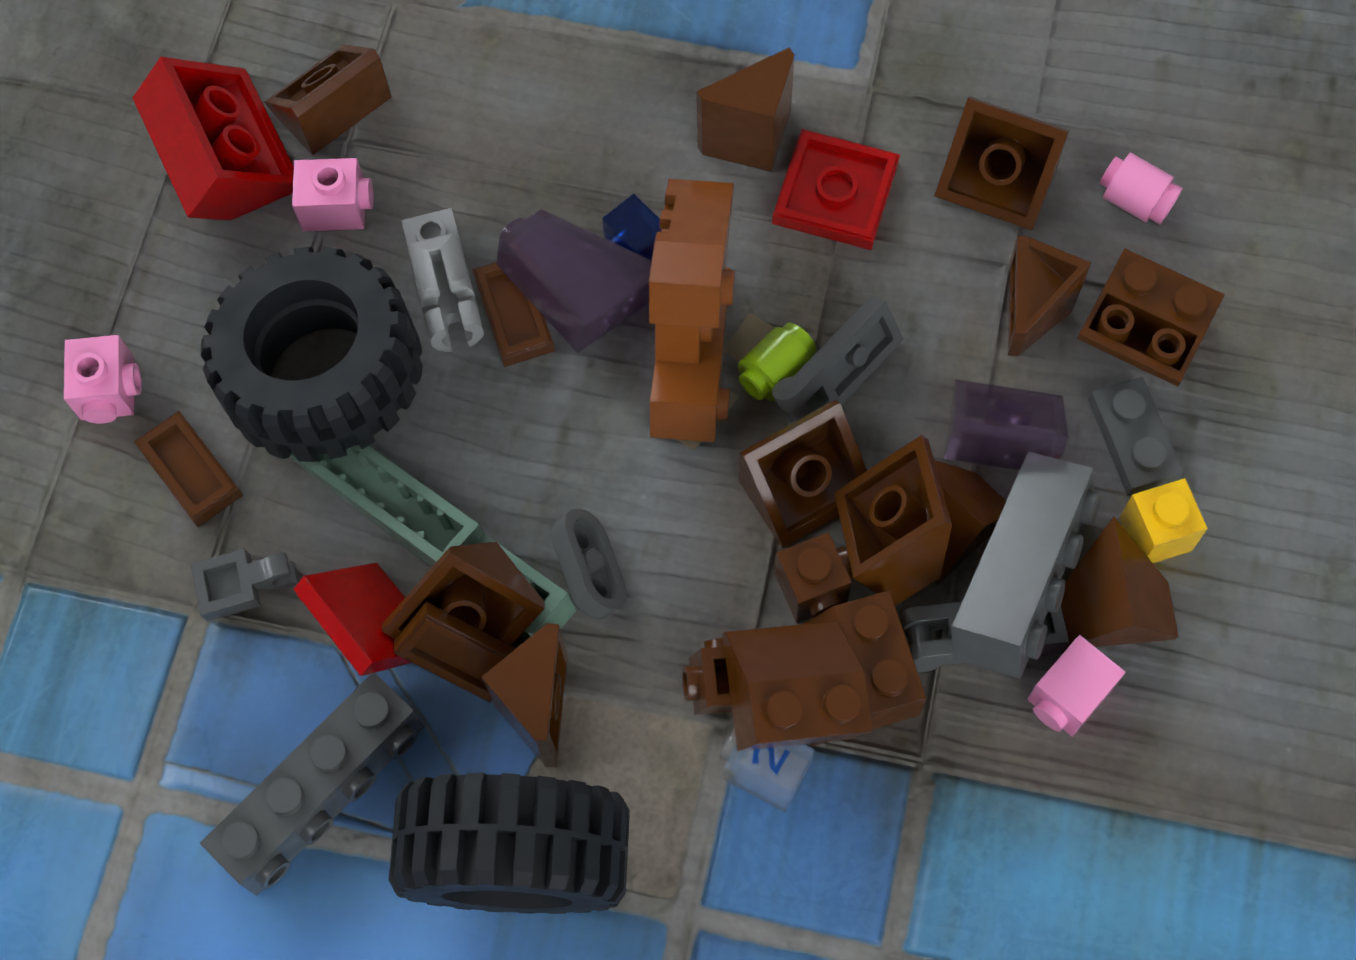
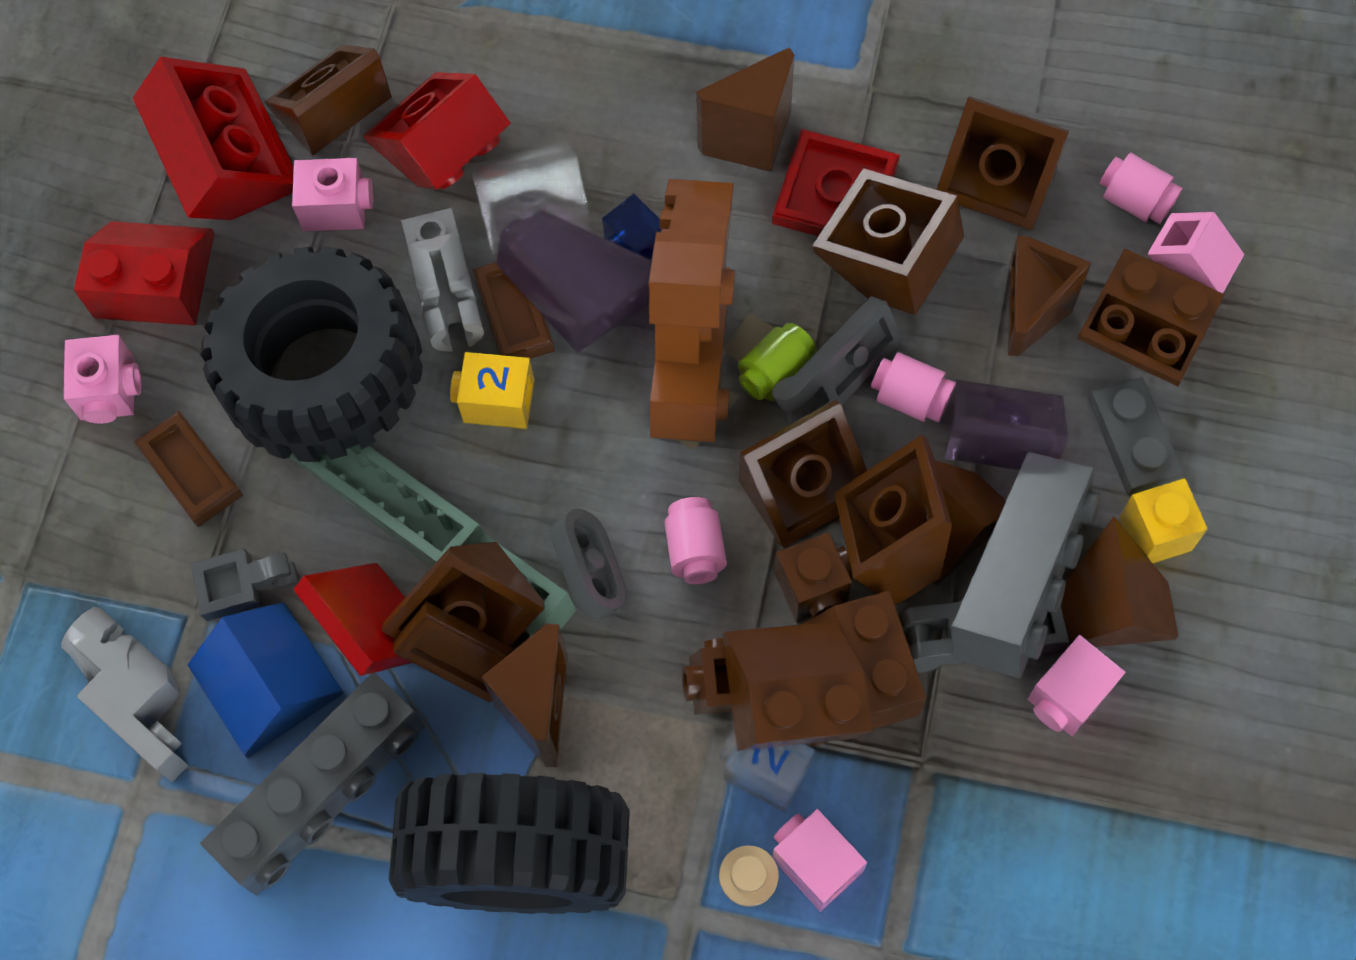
(126, 687): none -> light grey plate
(145, 272): none -> red slope
(262, 675): none -> blue slope
(439, 129): none -> red slope
(493, 390): none -> yellow brick
(528, 182): none -> clear slope
(695, 540): none -> bright pink brick
(748, 876): none -> tan plate
(817, 858): none -> bright pink brick
(892, 238): none -> reddish brown slope
(913, 387): none -> bright pink brick
(1198, 249): none -> bright pink brick

